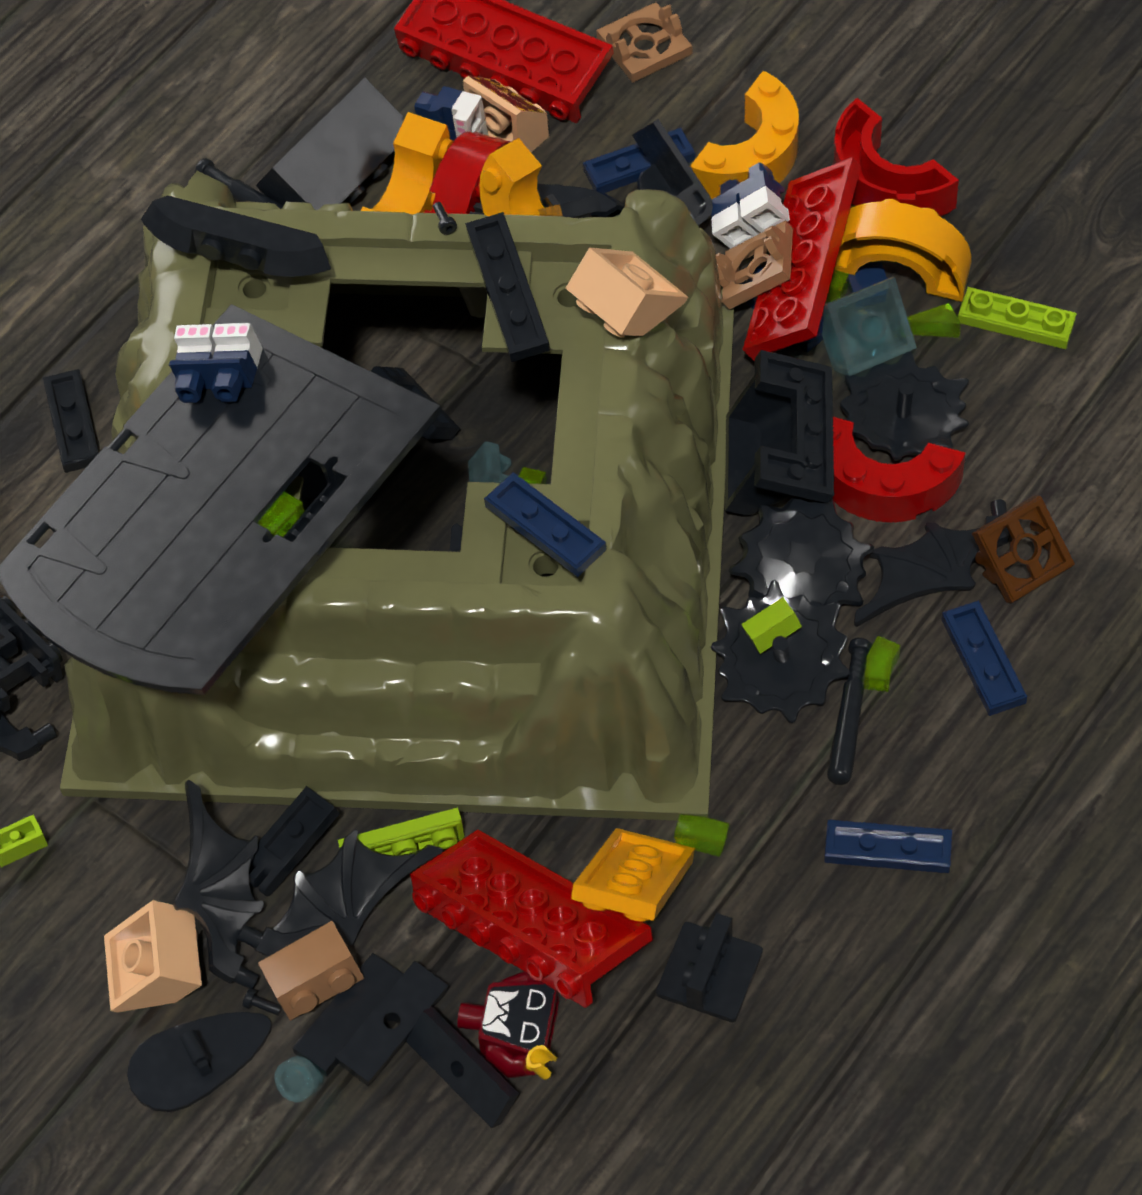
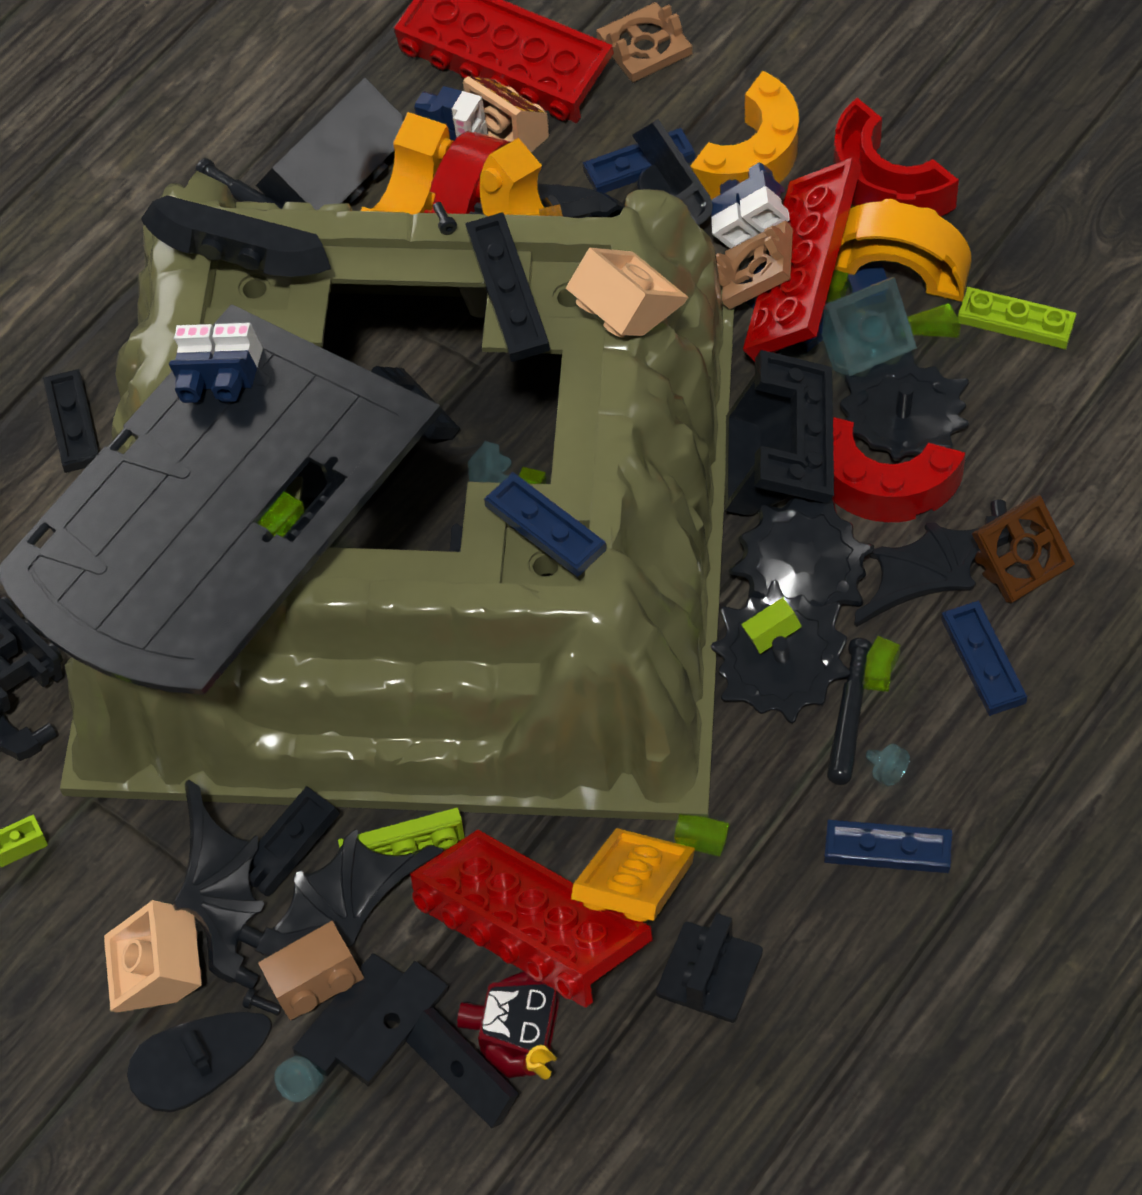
(889, 763): none -> clear light blue tile

